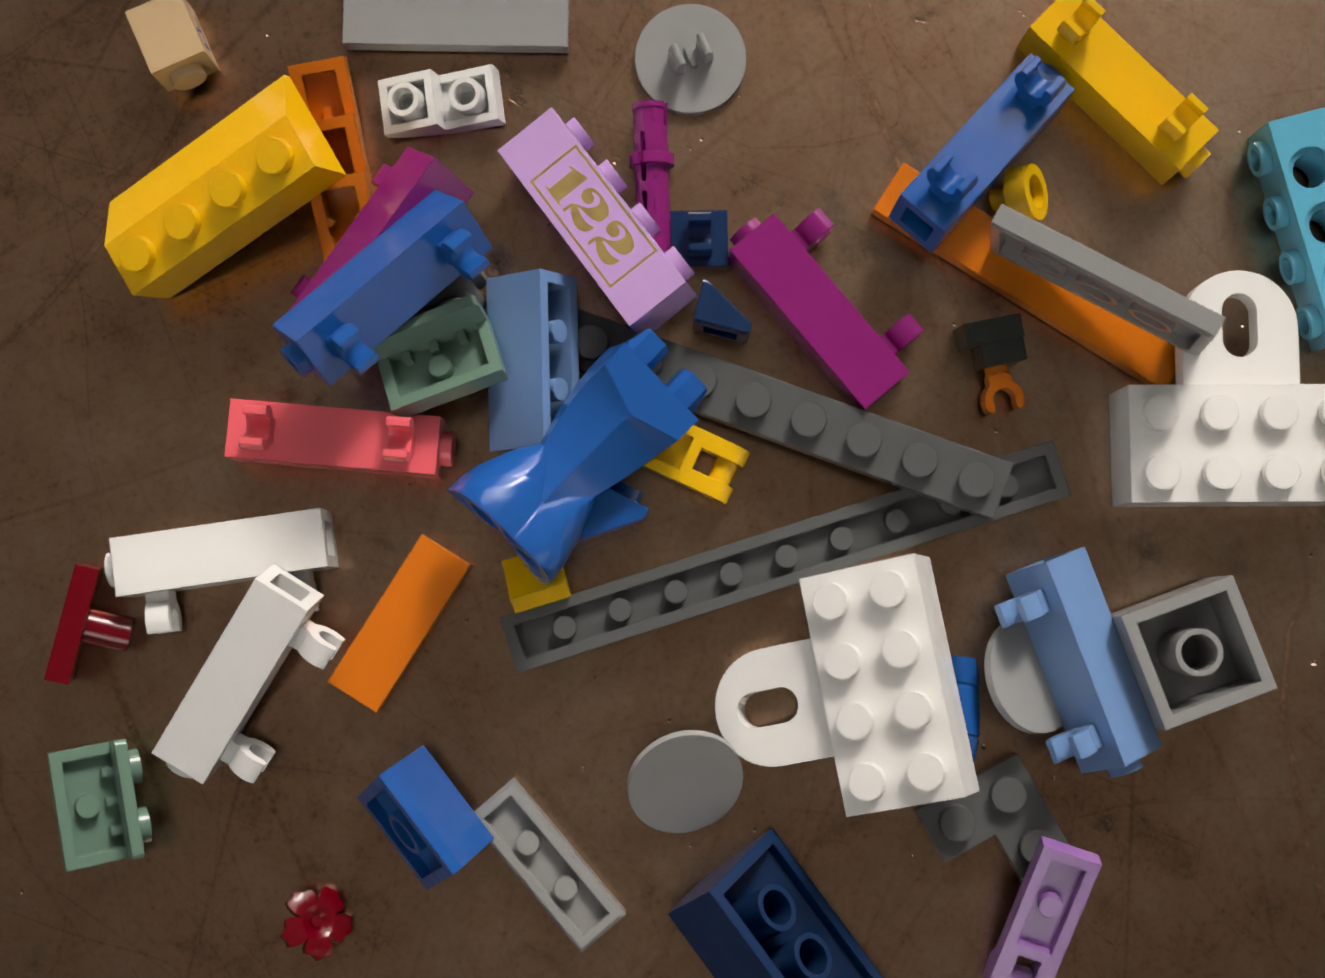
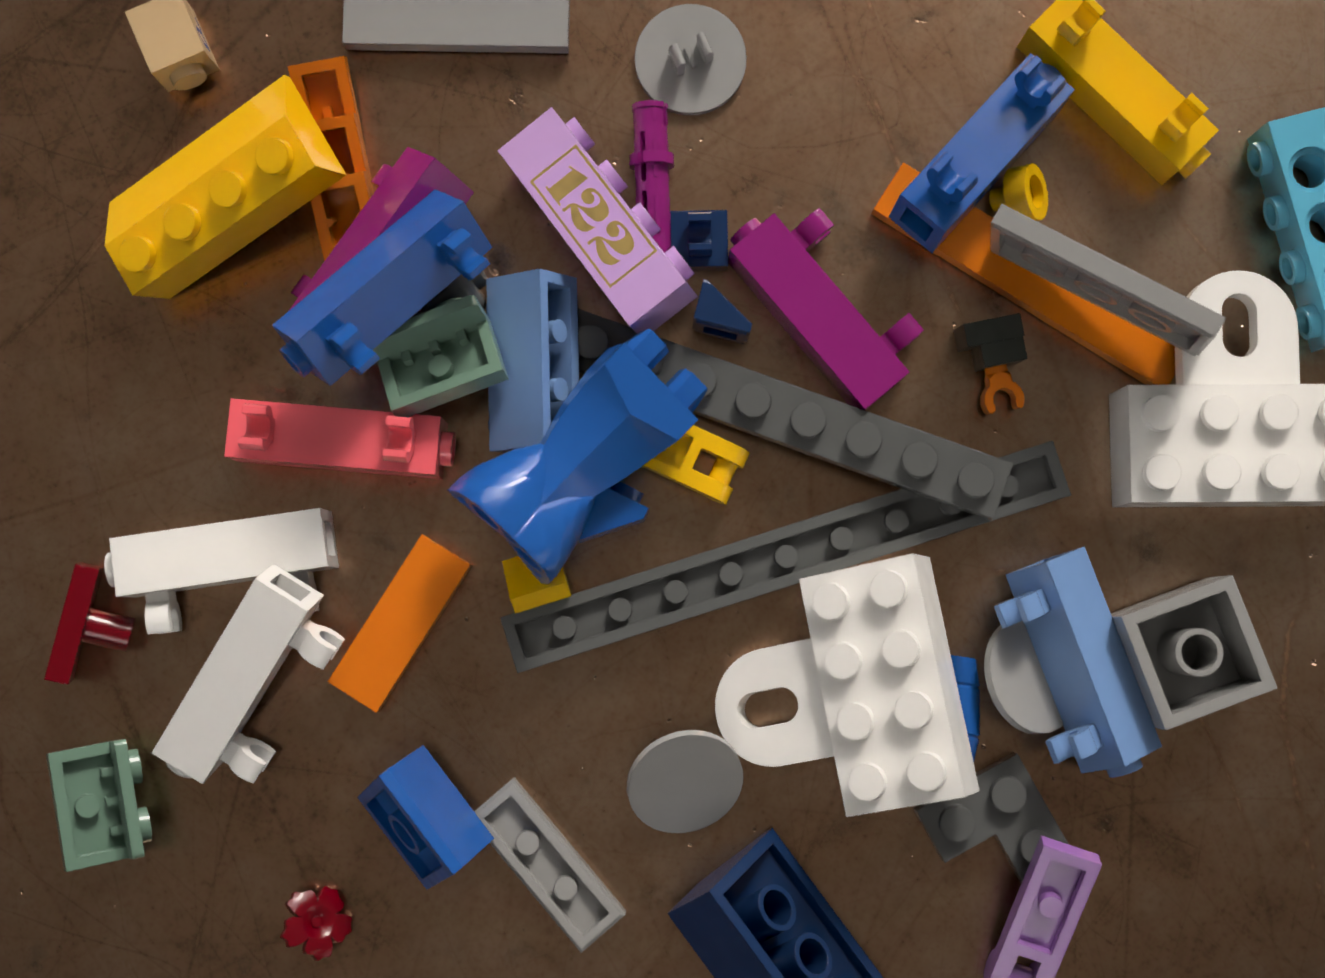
(441, 104): white slope -> none

